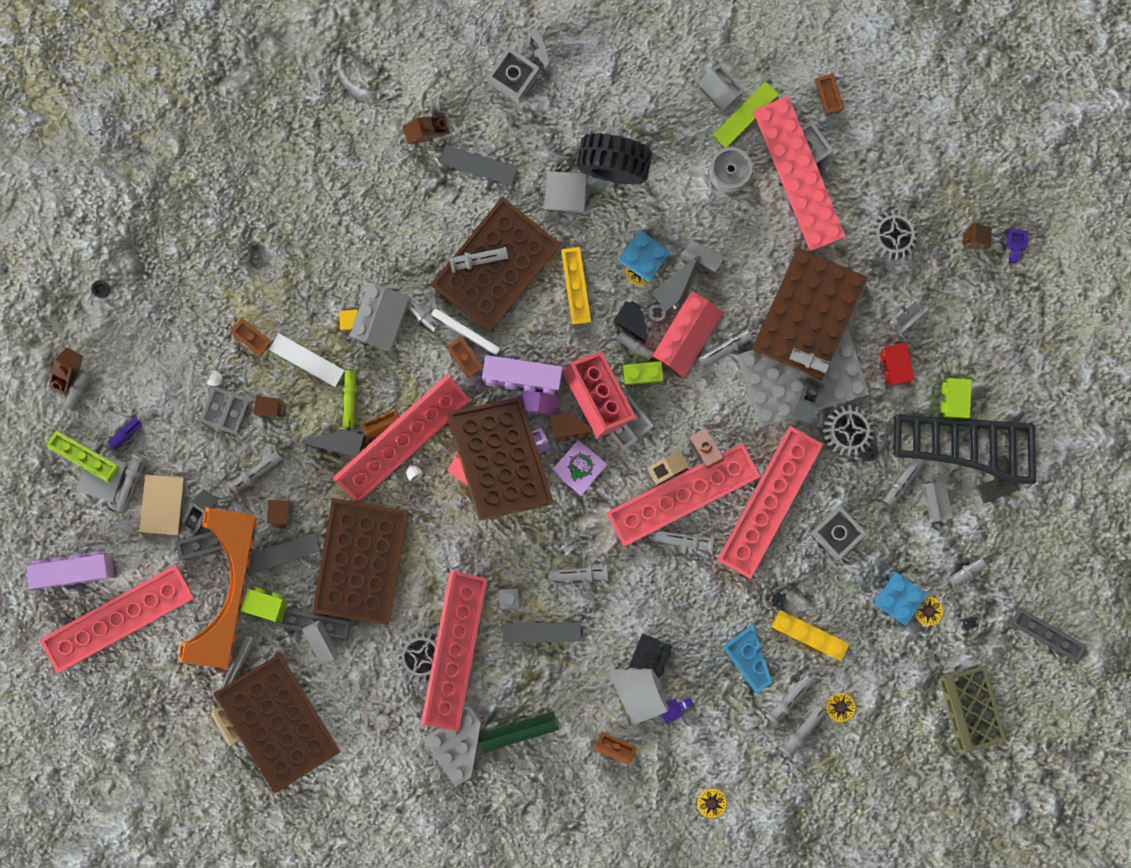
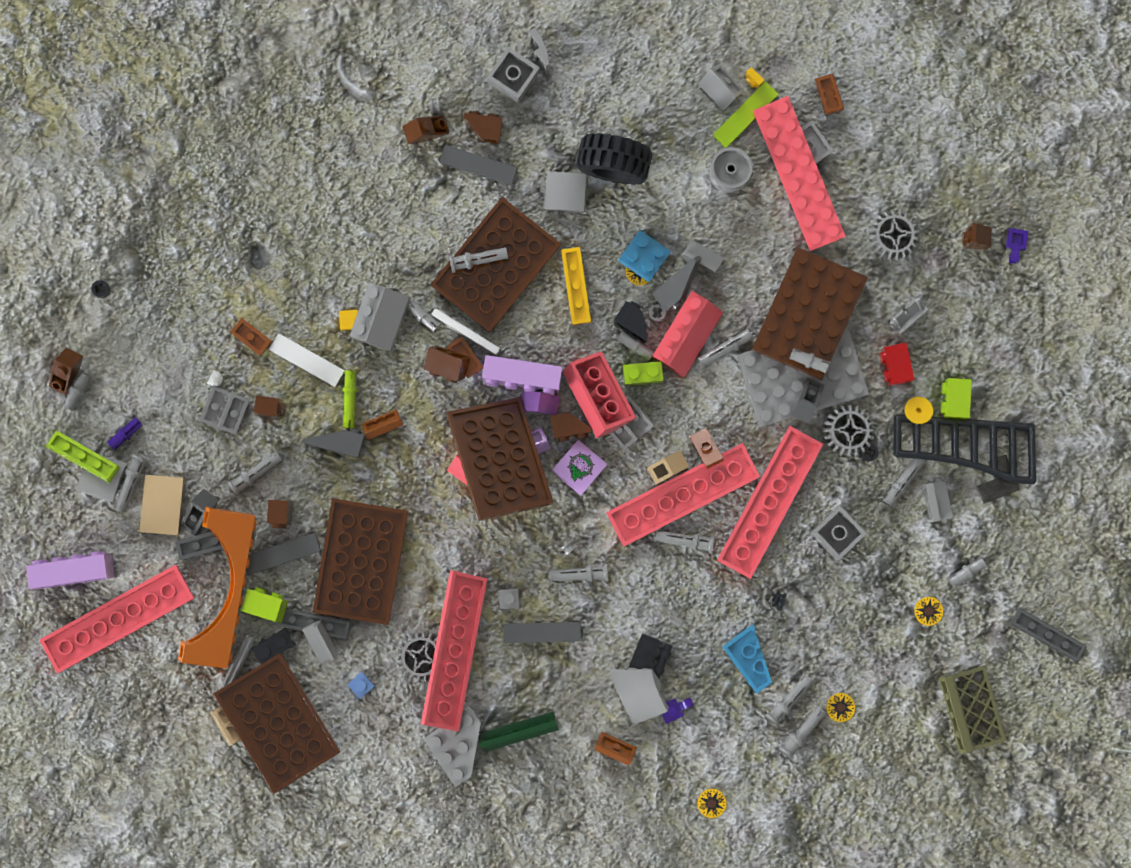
(273, 646): none -> black plate
(361, 685): none -> medium blue plate
(401, 439): coral plate -> none
(413, 473): white hinge -> none
(446, 363): none -> reddish brown brick
(485, 127): none -> reddish brown slope
(753, 79): none -> yellow plate
(810, 635): yellow plate -> none
(900, 598): dark azure plate -> none
(918, 410): none -> yellow piece
(969, 623): black bush -> none

